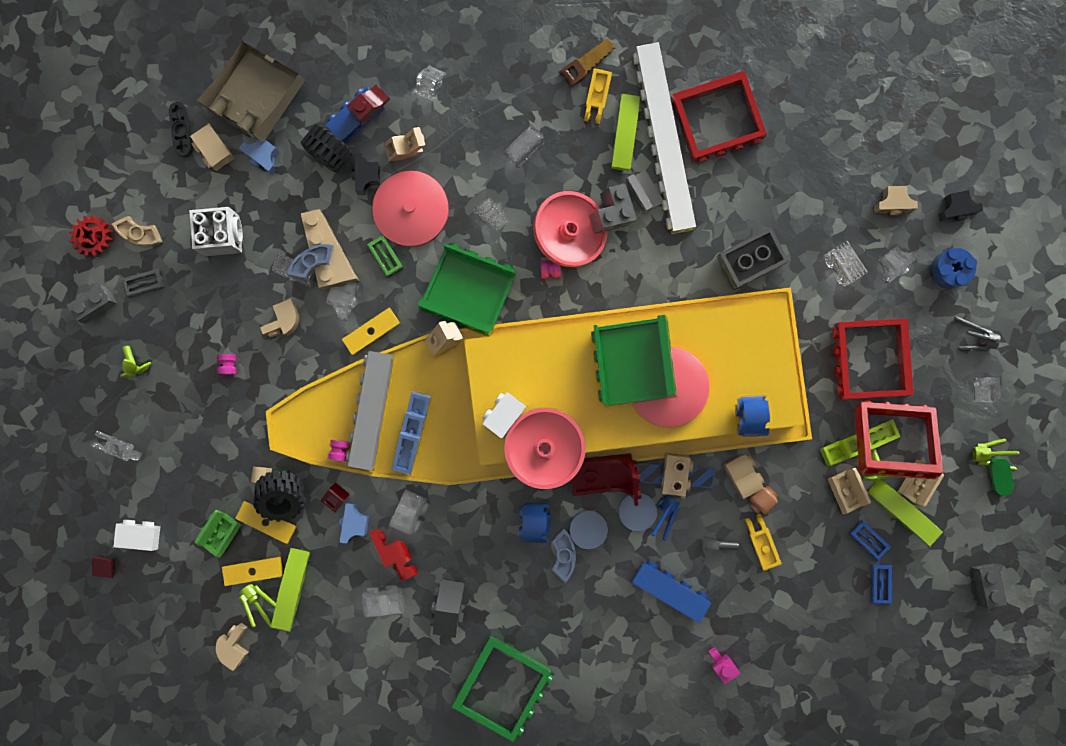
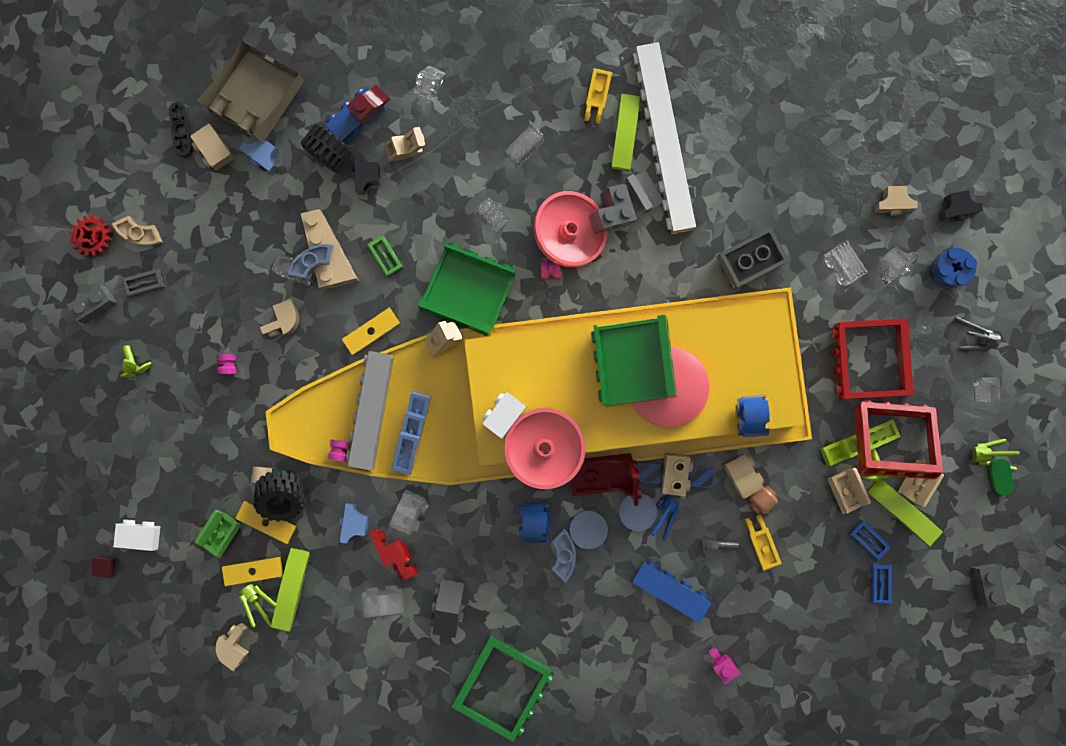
(125, 449): clear hinge -> none
(216, 231): white brick -> none
(335, 497): dark red slope -> none
(343, 299): clear brick -> none
(410, 208): coral dish -> none
(586, 62): piece -> none
(708, 88): red window -> none

